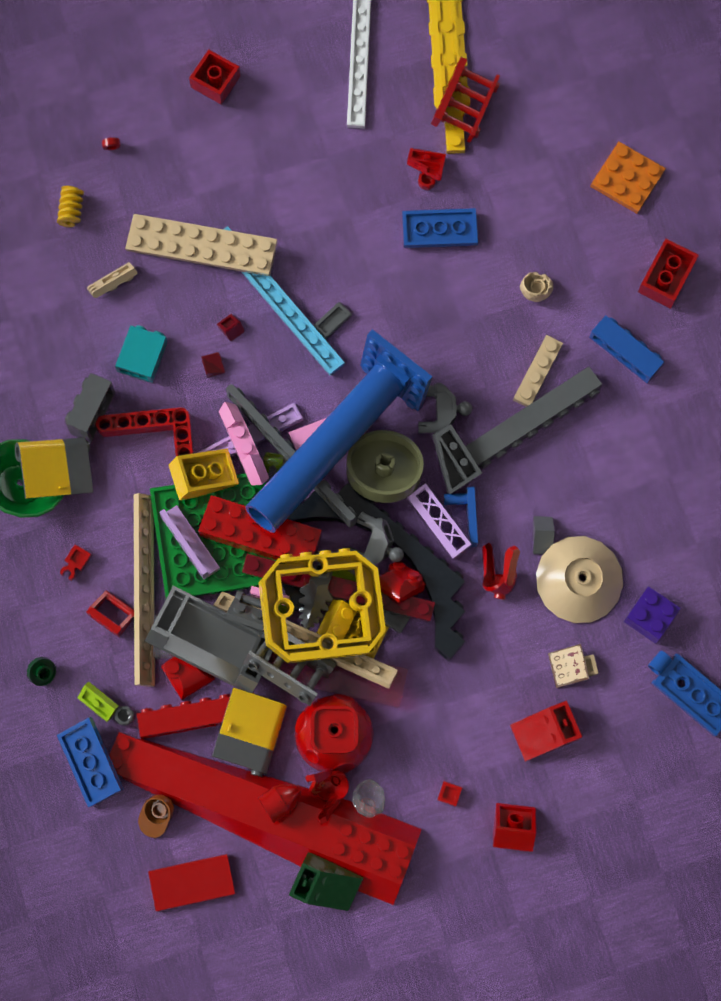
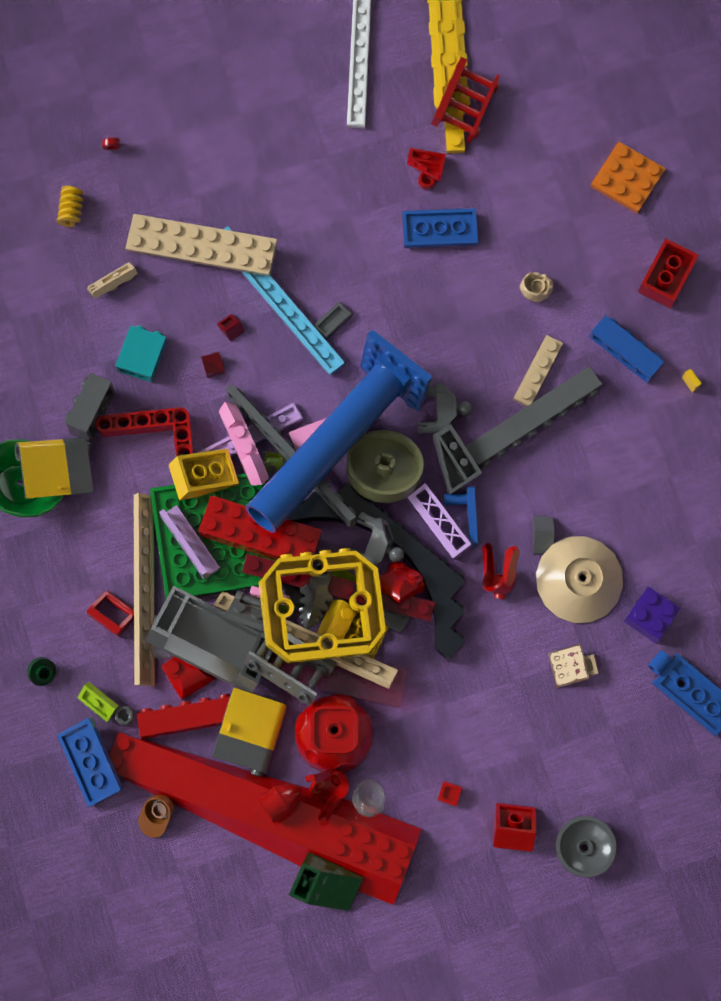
(76, 559): red plate -> none
(191, 882): red tile -> none
(214, 76): red brick -> none
(546, 731): red slope -> none
(600, 846): none -> dark grey dish
(691, 380): none -> yellow tile

